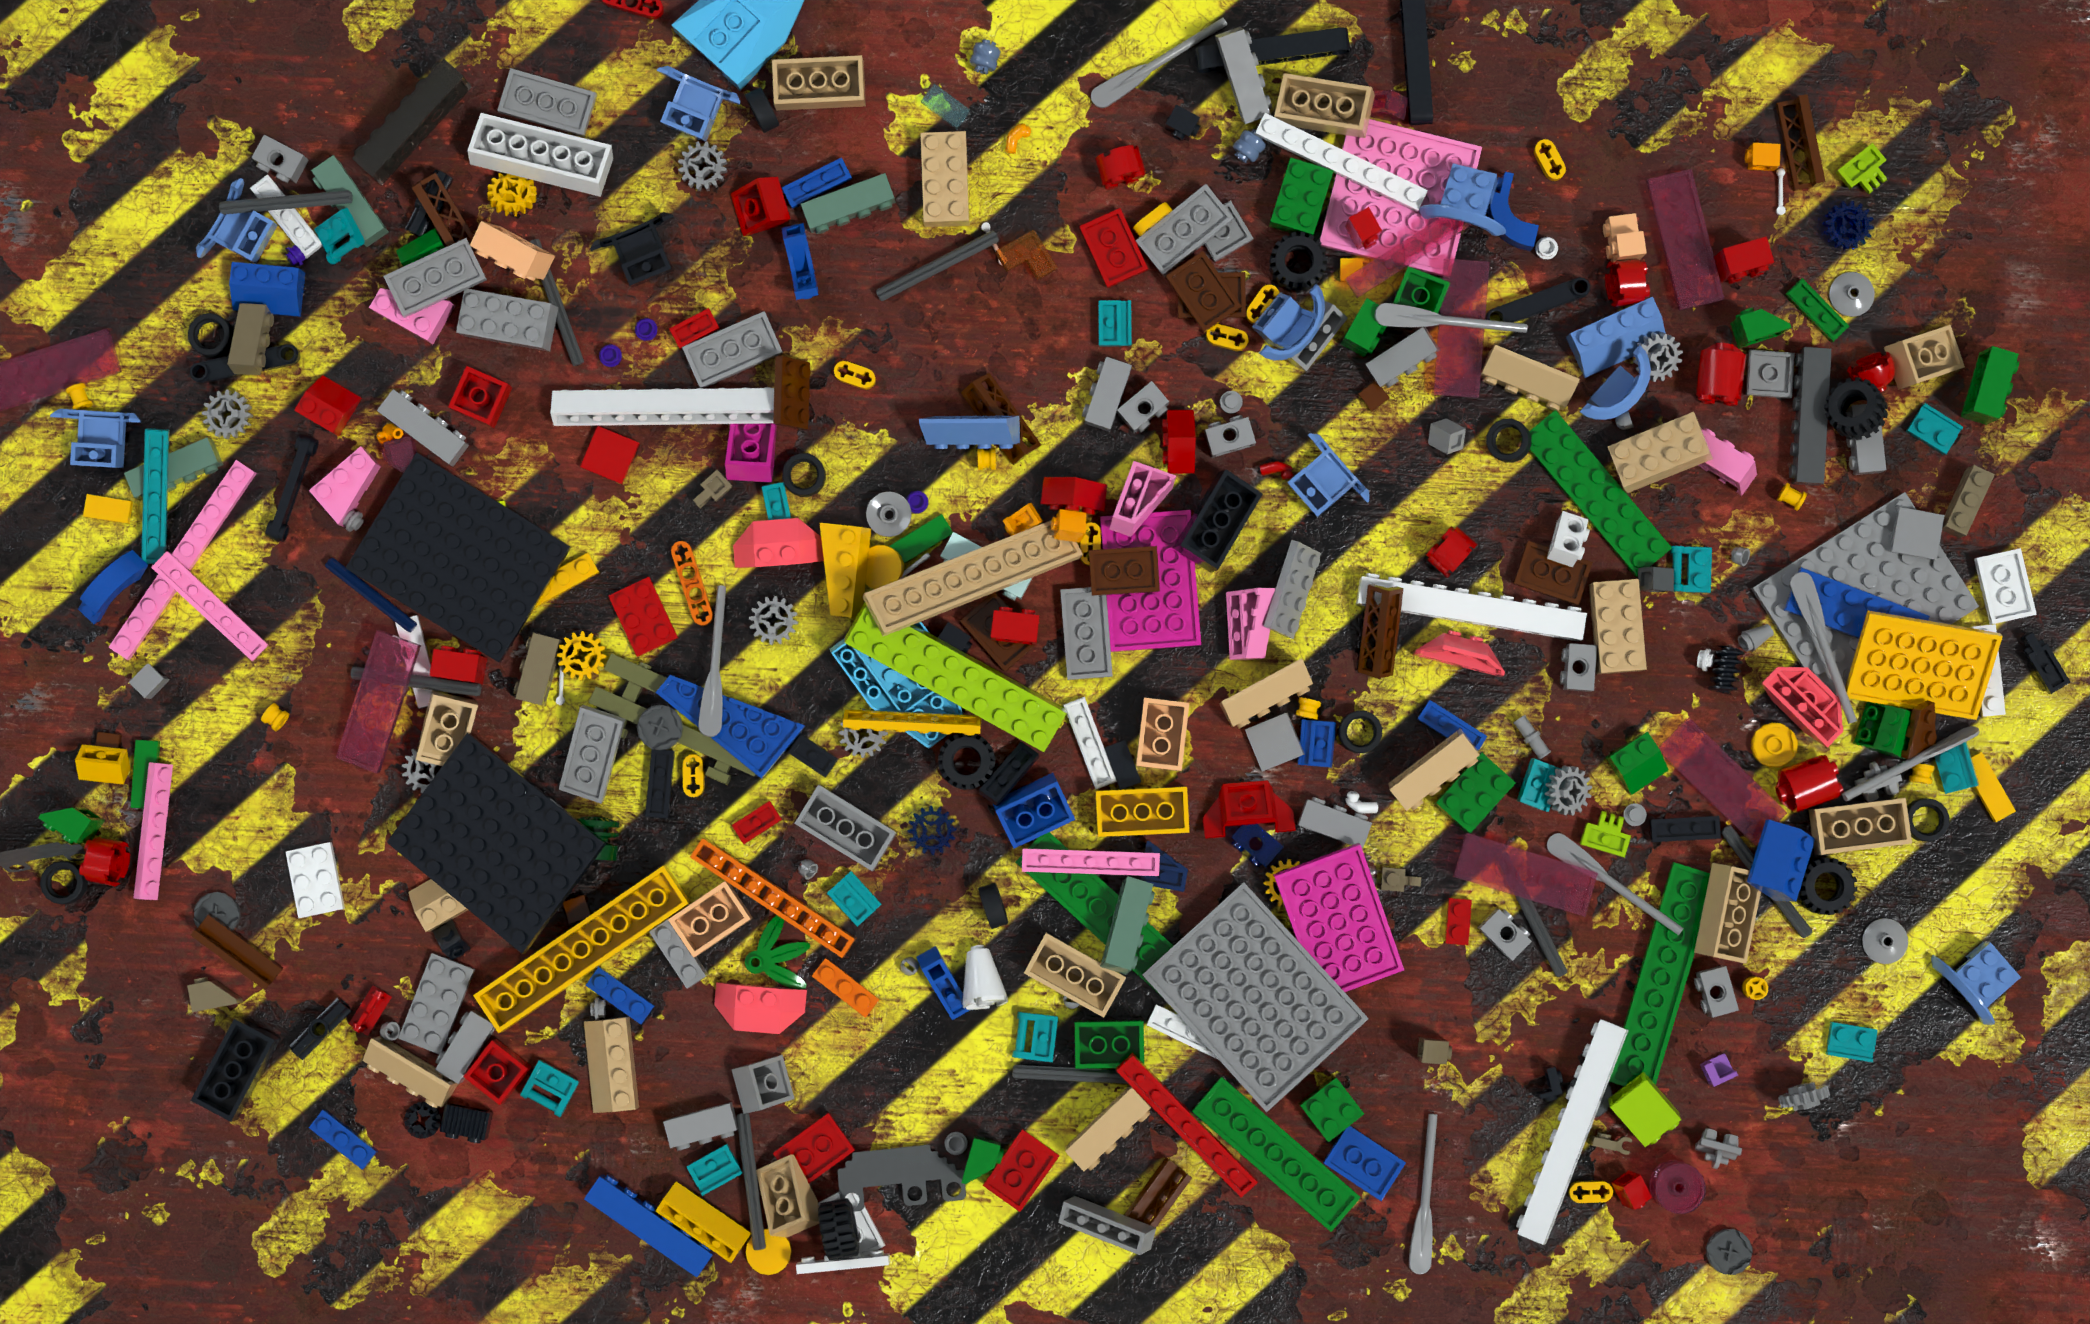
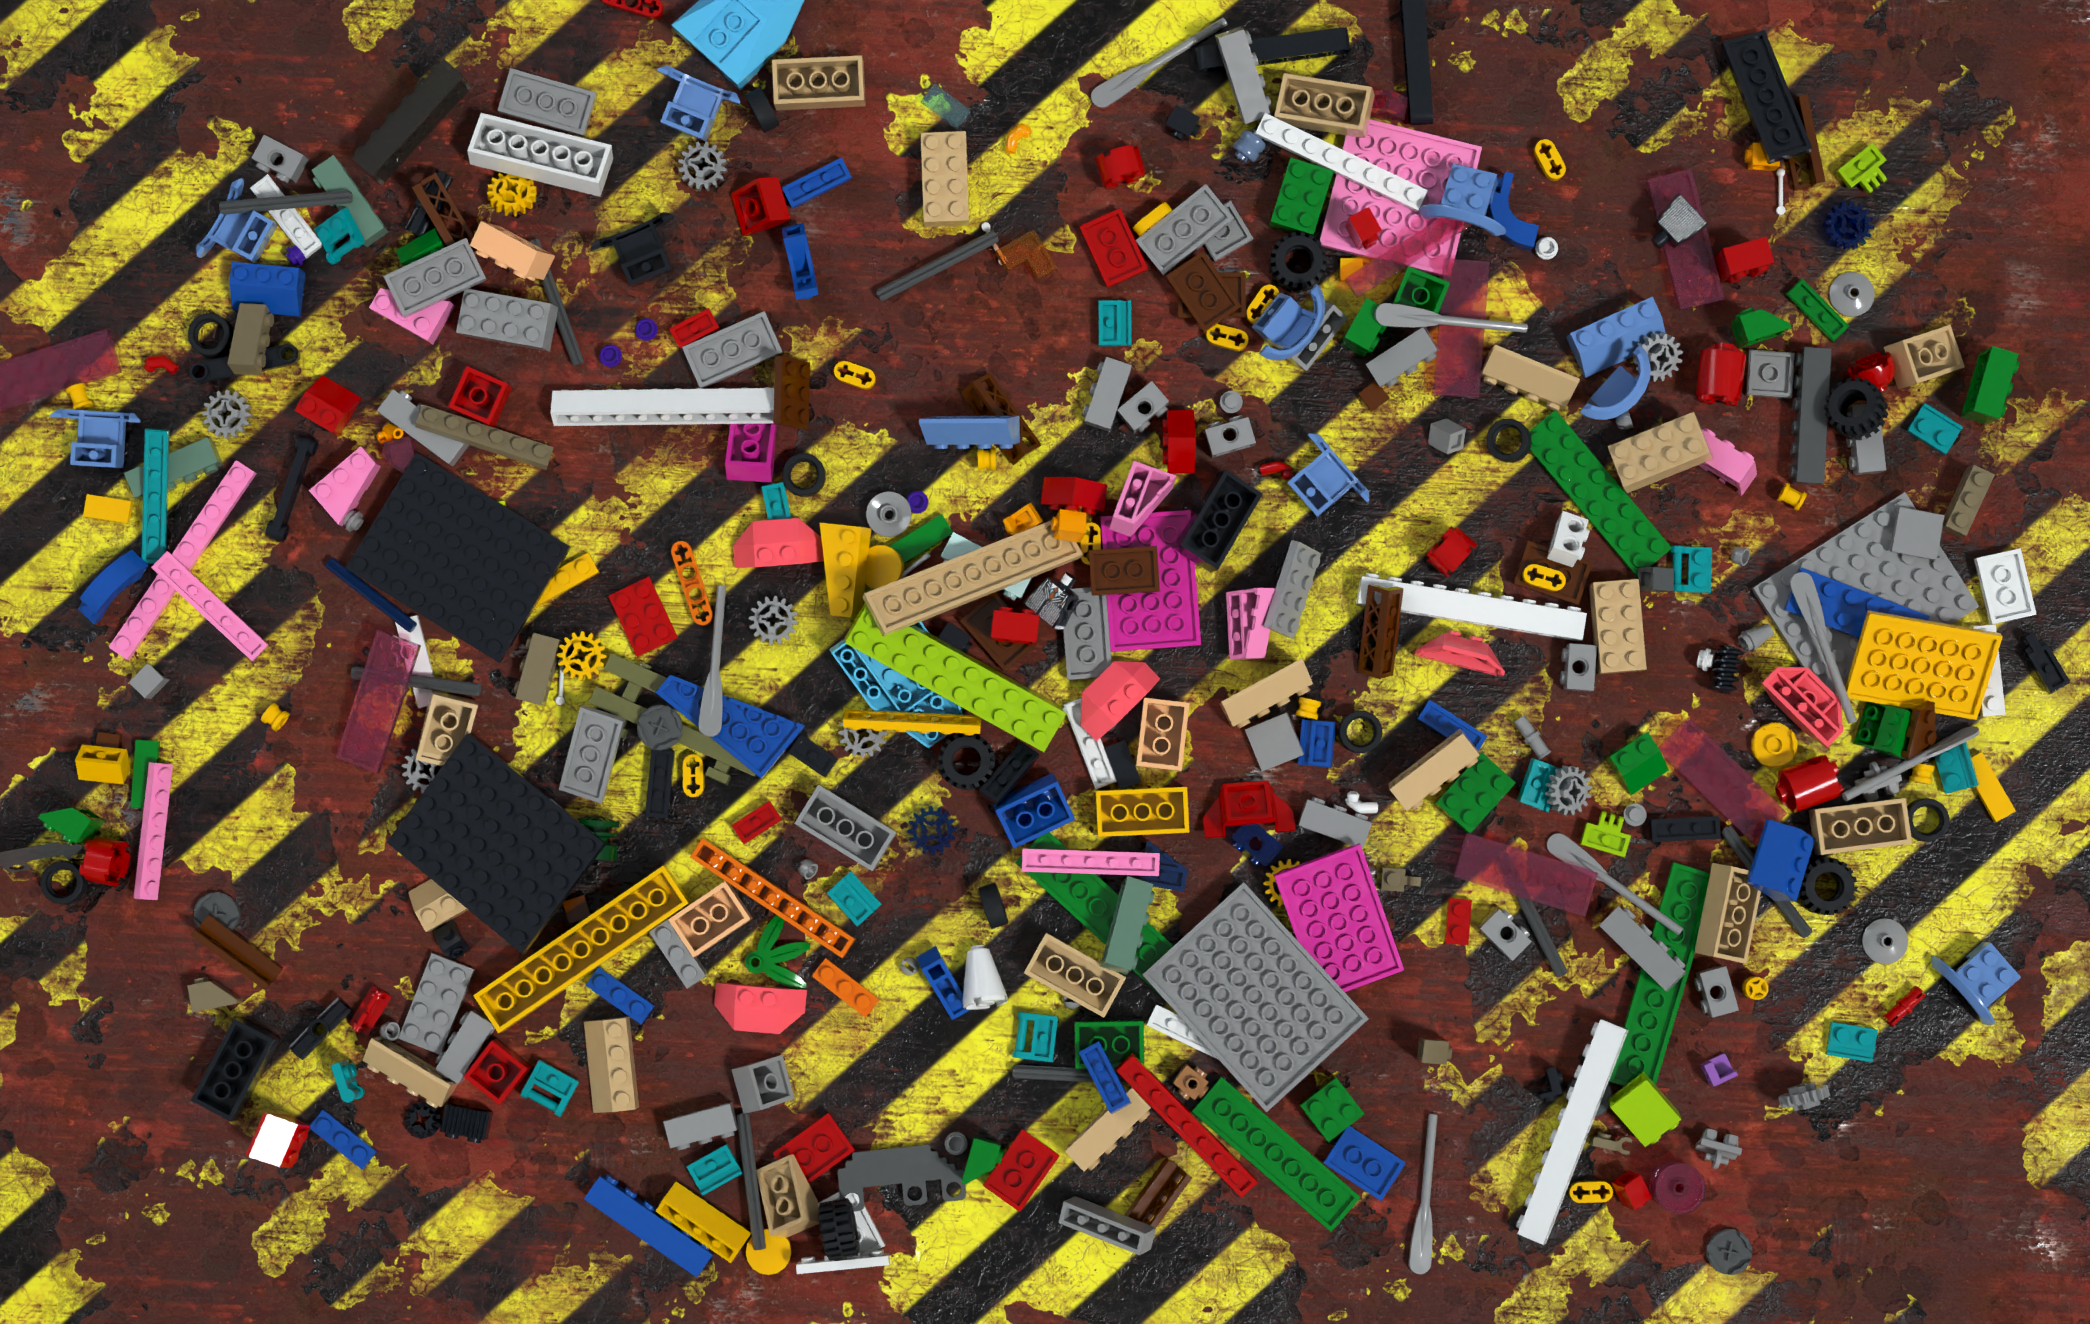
(159, 361): none -> red arm
(278, 1139): none -> slope
(315, 880): white plate -> none
(344, 1075): none -> teal plate
(453, 665): red brick -> none
(484, 437): none -> dark tan plate
(598, 1009): light grey plate -> none
(610, 455): red tile -> none
(715, 487): dark tan plate -> none
(848, 203): sand green brick -> none
(985, 56): sand blue piece -> none
(1054, 600): none -> black torso
(1105, 1077): none -> blue plate
(1114, 695): none -> coral wedge
(1183, 1078): none -> medium nougat brick
(1540, 301): black piece -> none
(1544, 572): none -> yellow beam
(1624, 238): light nougat brick -> none
(1627, 282): red brick -> none
(1642, 948): none -> light grey brick
(1677, 223): none -> torso
(1766, 97): none -> black plate
(1904, 1006): none -> red pin

